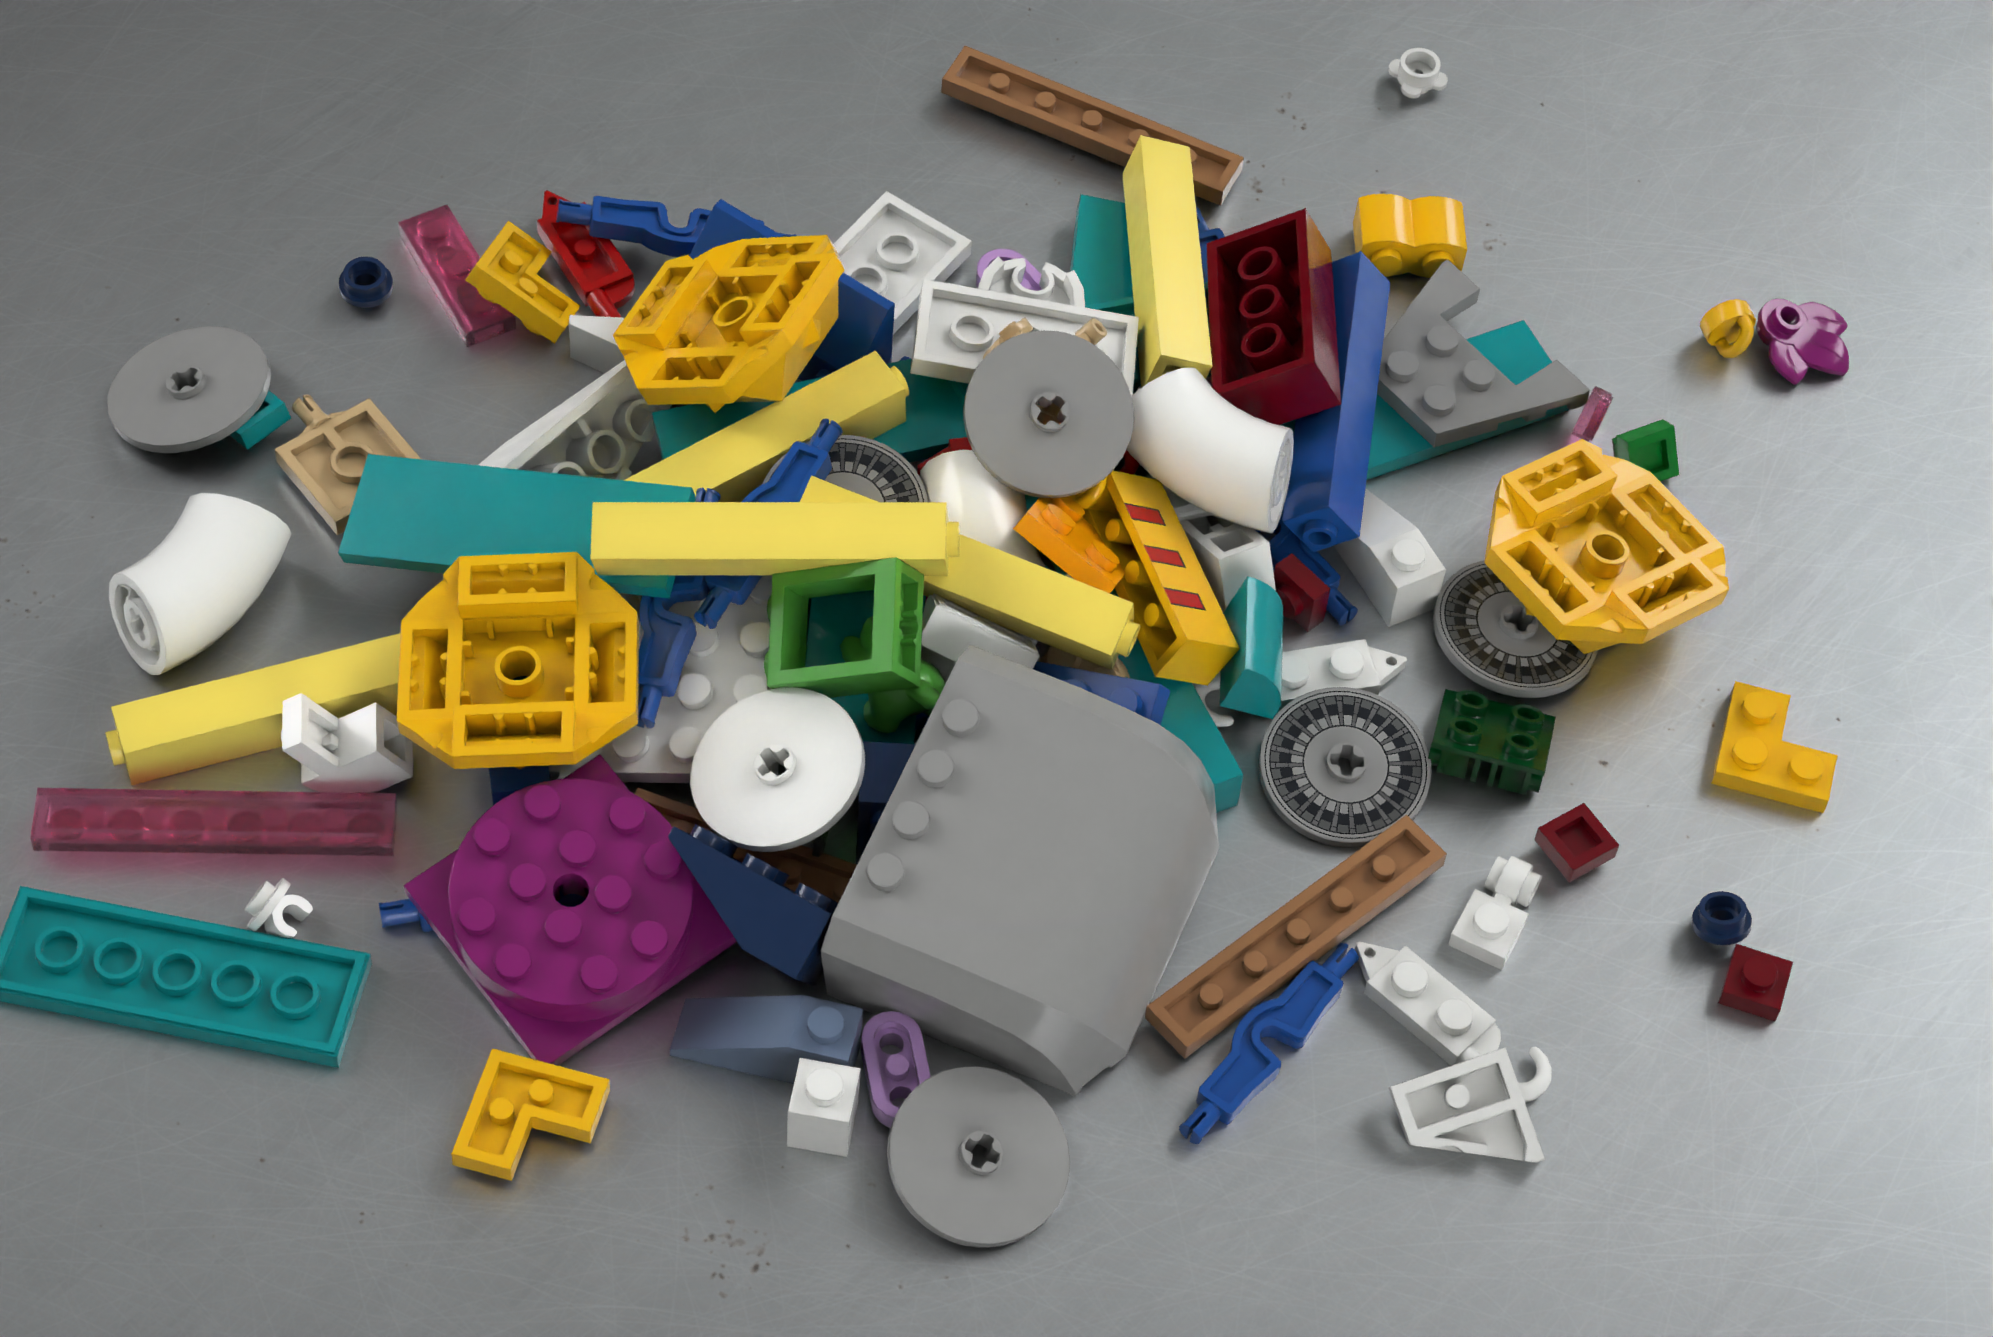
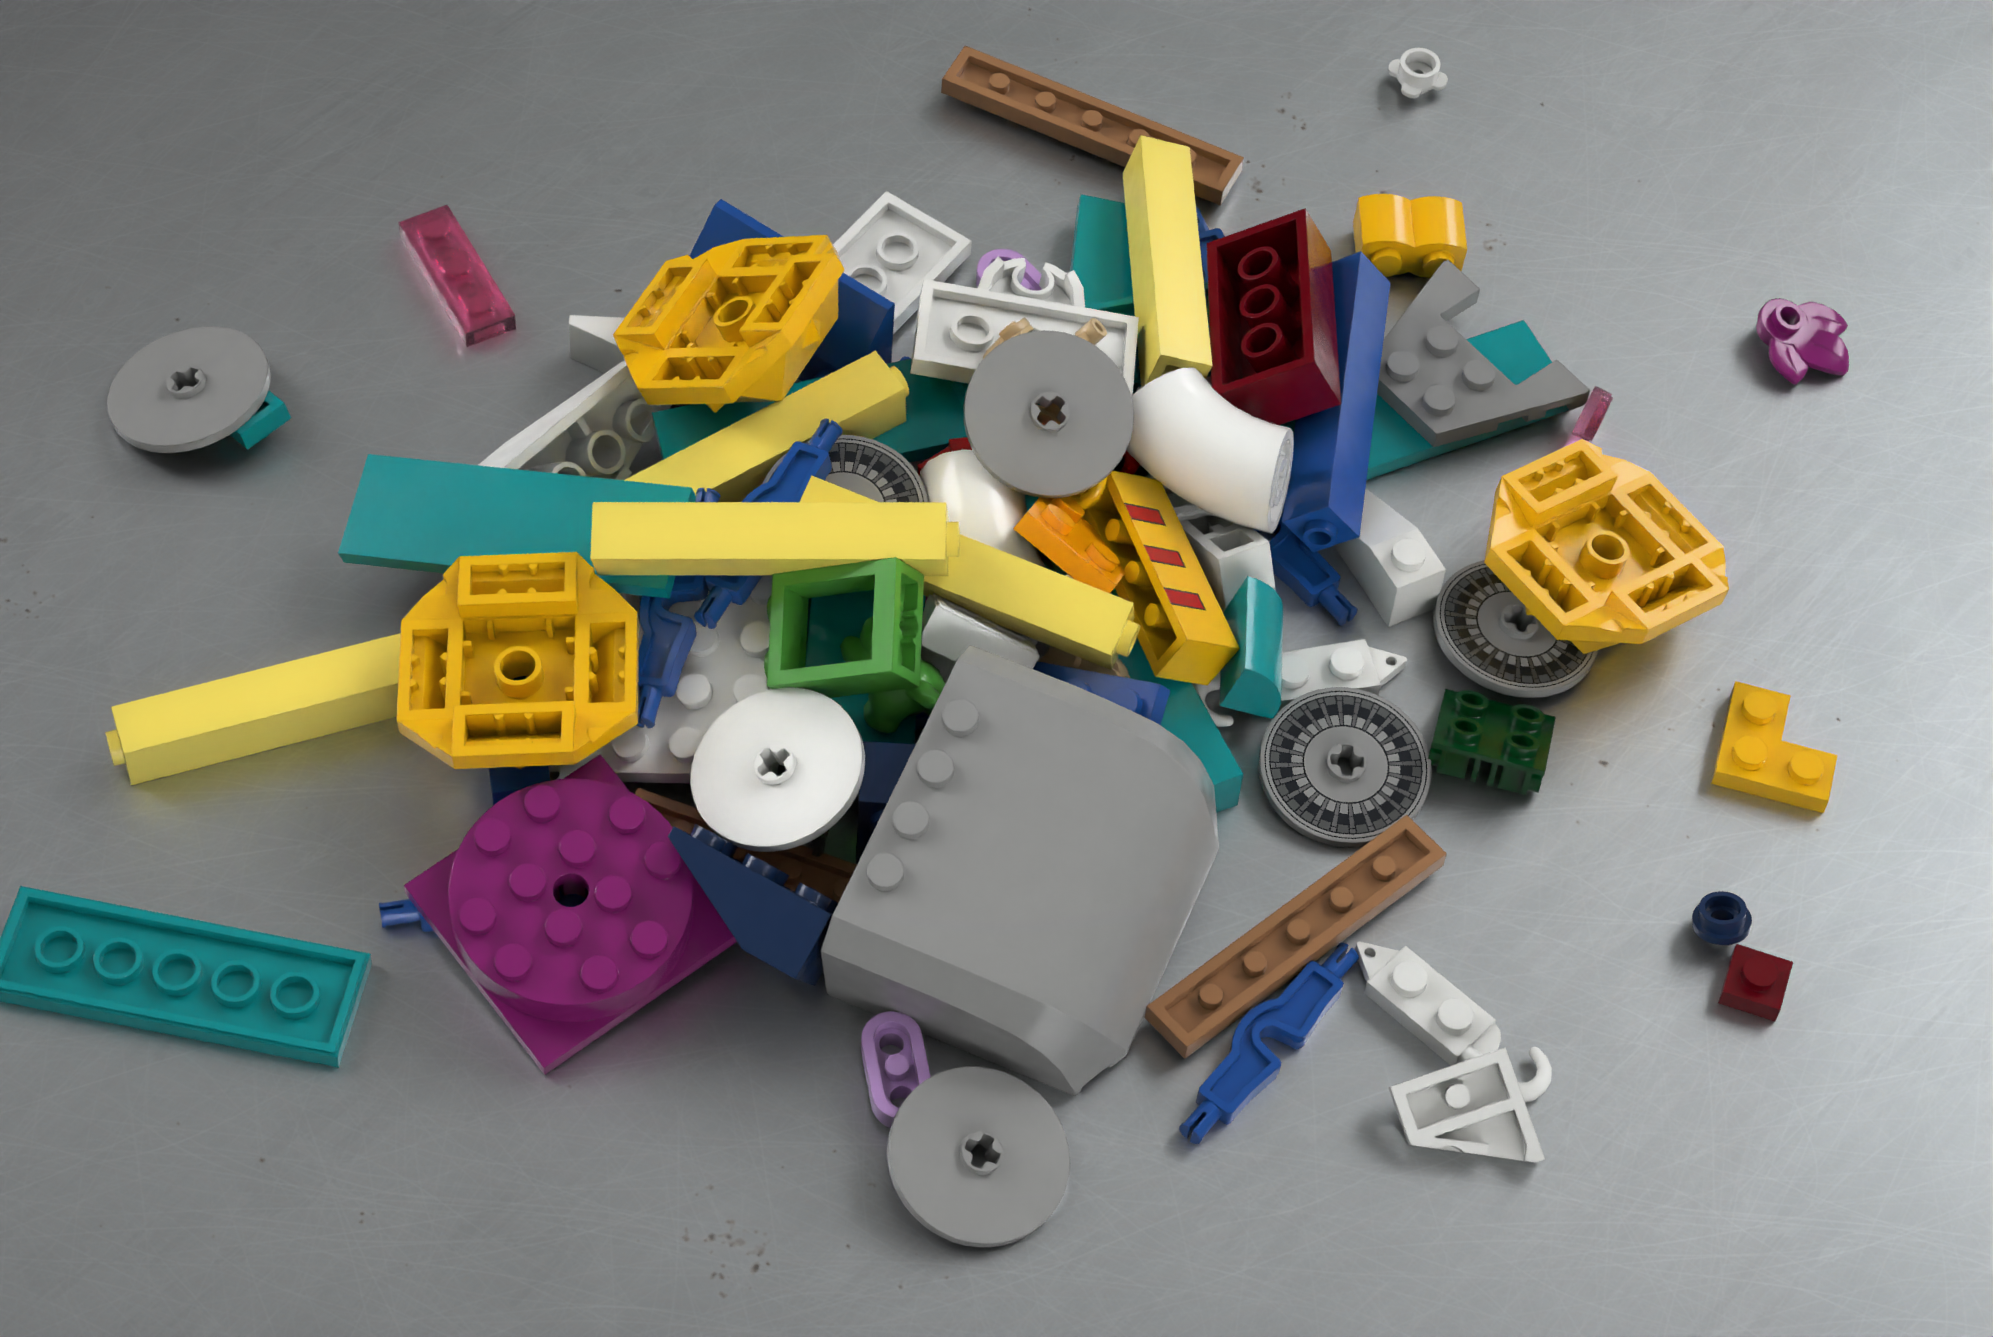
(196, 580): white brick -> none
(214, 821): clear pink plate -> none
(270, 903): white plate -> none
(332, 453): tan plate -> none
(346, 753): white brick -> none
(365, 282): dark blue plate -> none
(510, 278): yellow plate -> none
(520, 1096): yellow plate -> none
(587, 261): red plate -> none
(637, 223): blue piece -> none
(767, 1033): sand blue slope -> none
(823, 1107): white brick -> none
(1301, 592): dark red plate -> none
(1493, 923): white plate -> none
(1576, 842): dark red plate -> none
(1650, 448): green tile -> none
(1729, 323): yellow tile -> none

